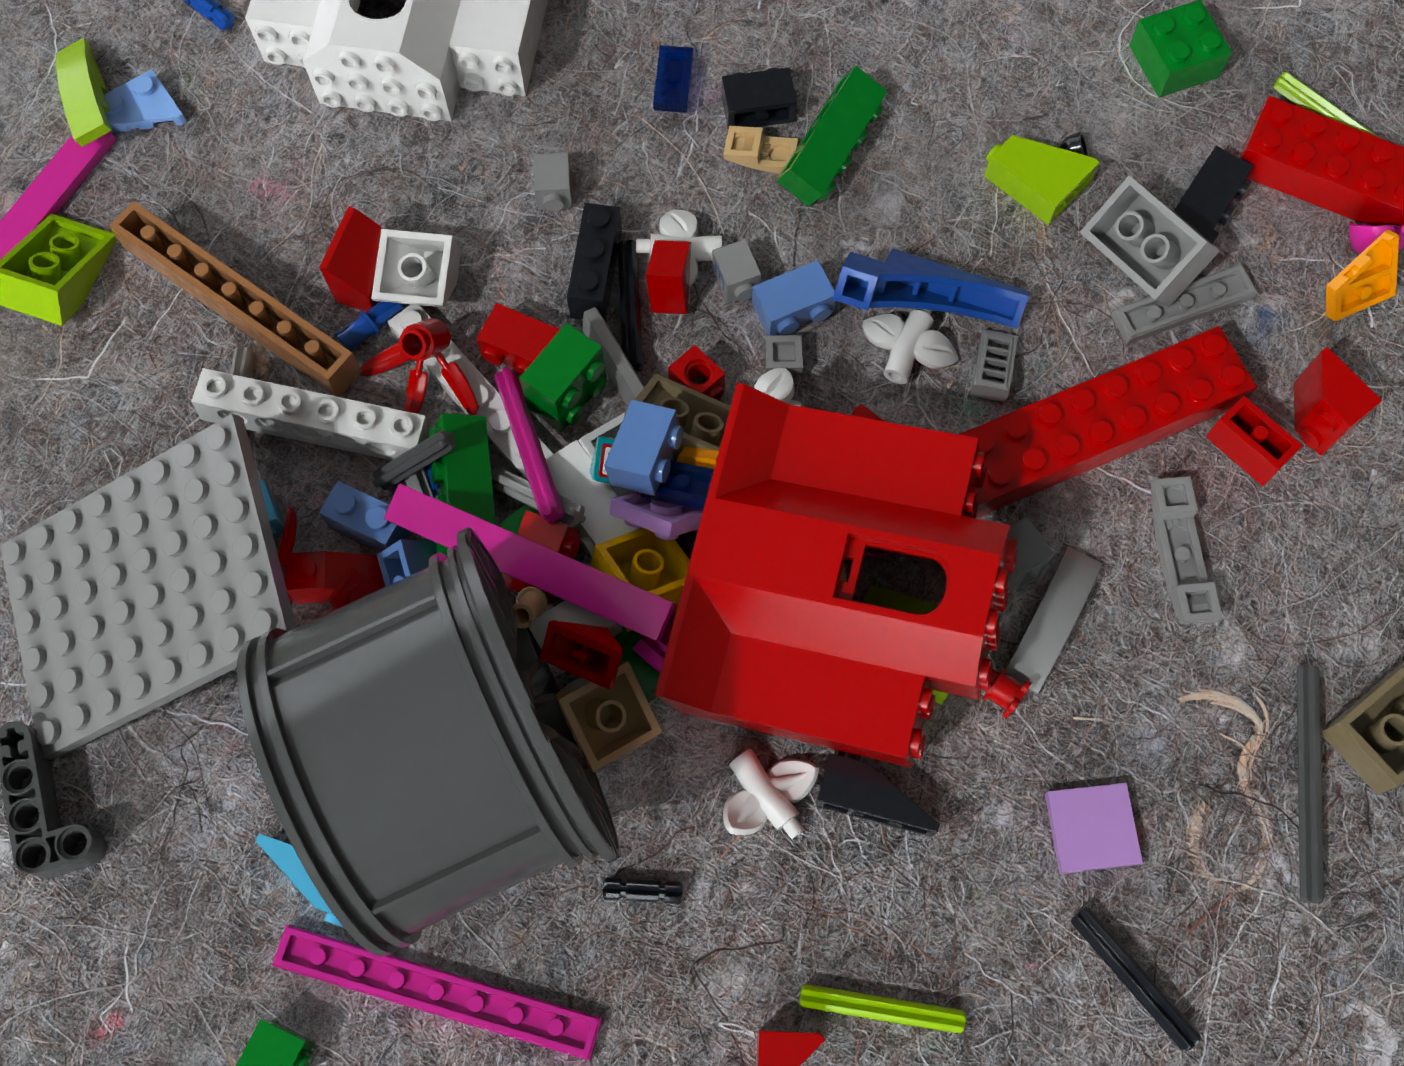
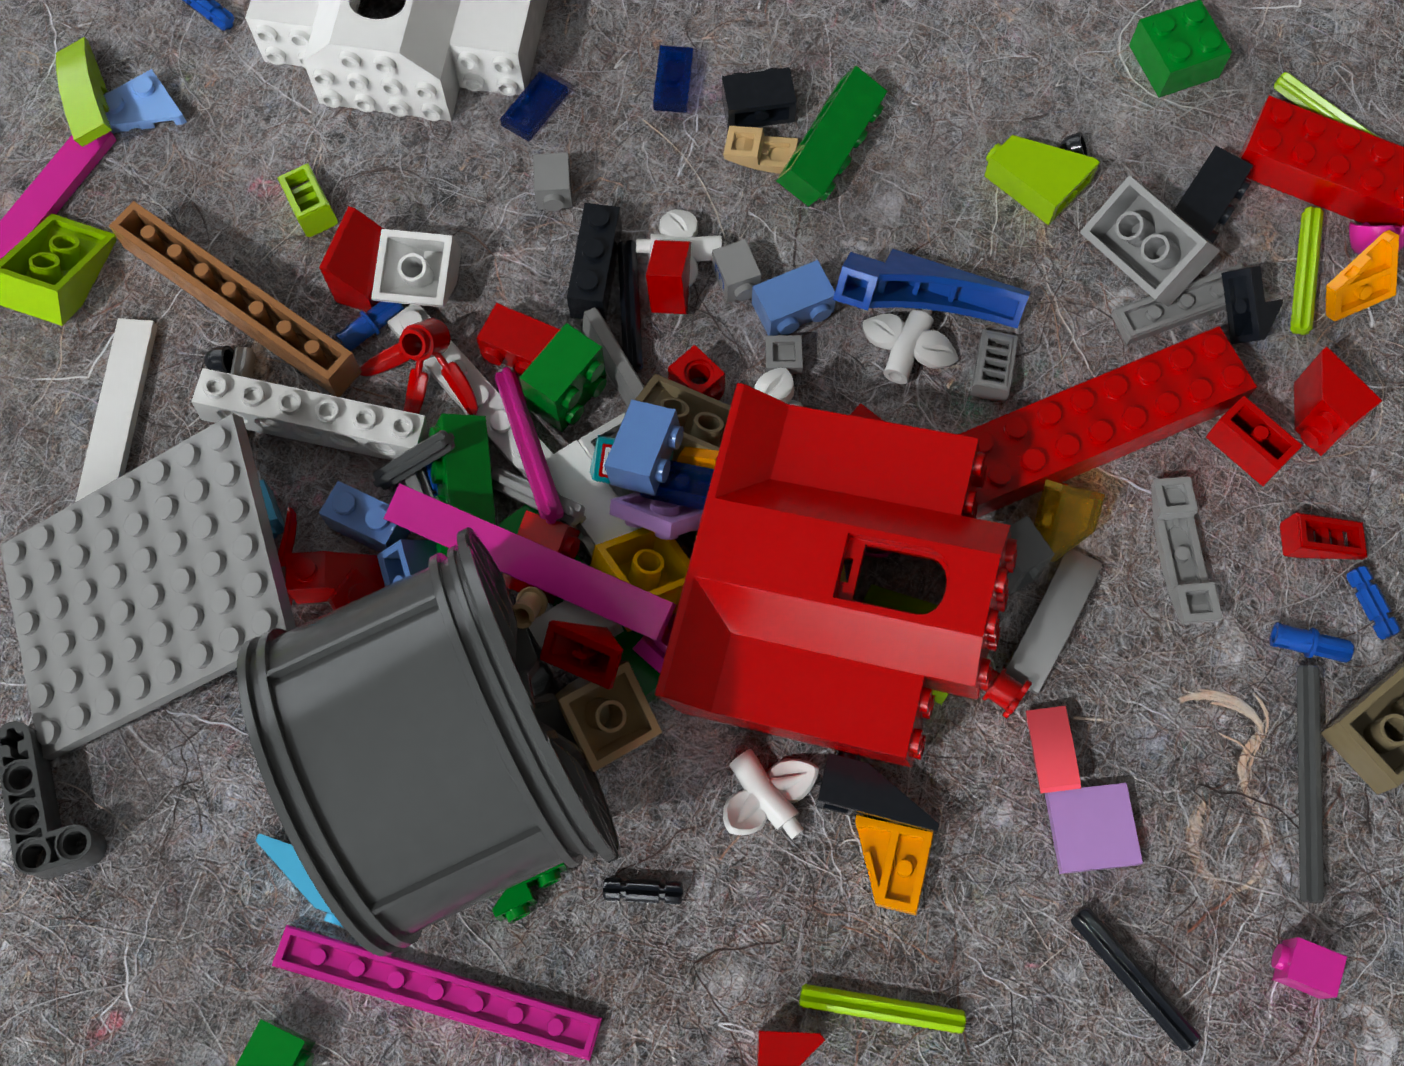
(118, 404): none -> white tile
(219, 359): none -> black hinge
(308, 200): none -> lime slope
(516, 900): none -> green slope
(534, 106): none -> clear blue tile
(895, 862): none -> light orange wing
(1053, 749): none -> coral slope
(1067, 515): none -> clear yellow slope
(1246, 308): none -> black slope
(1299, 542): none -> red slope
(1307, 271): none -> lime axle
(1308, 967): none -> dark pink brick
(1311, 643): none -> blue axle
(1373, 602): none -> blue axle

